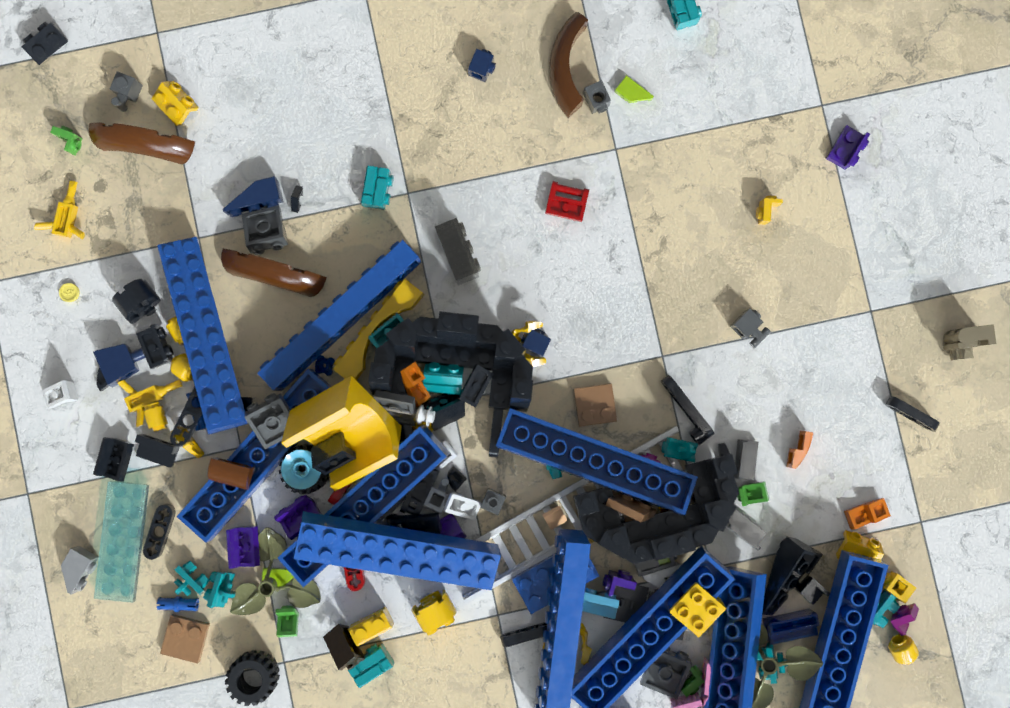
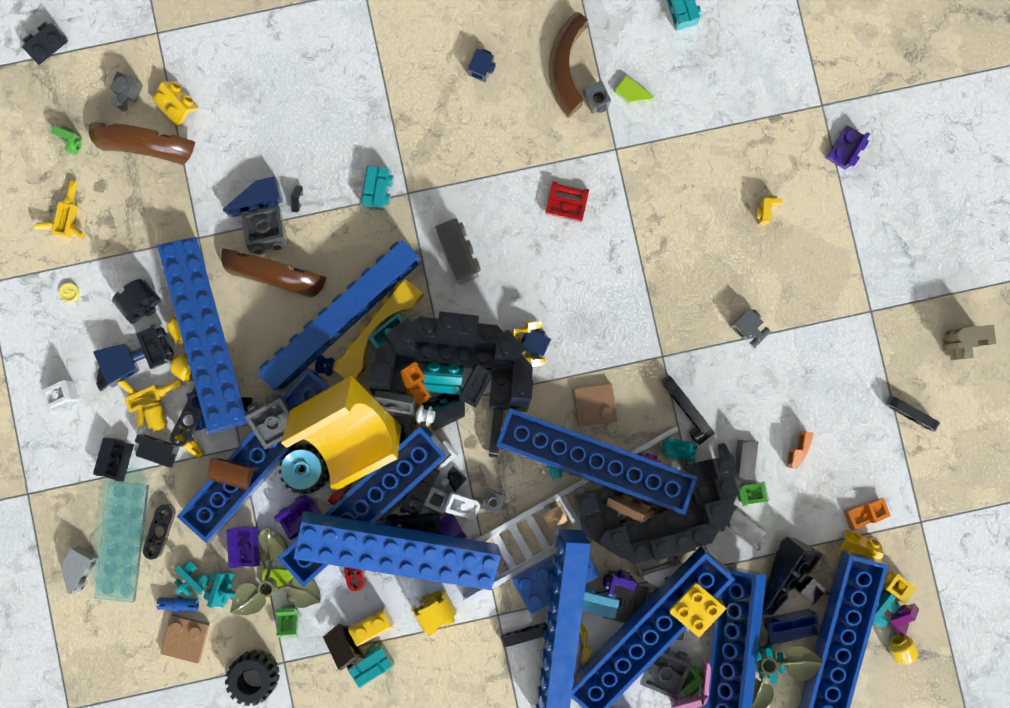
(331, 454): black panel -> none

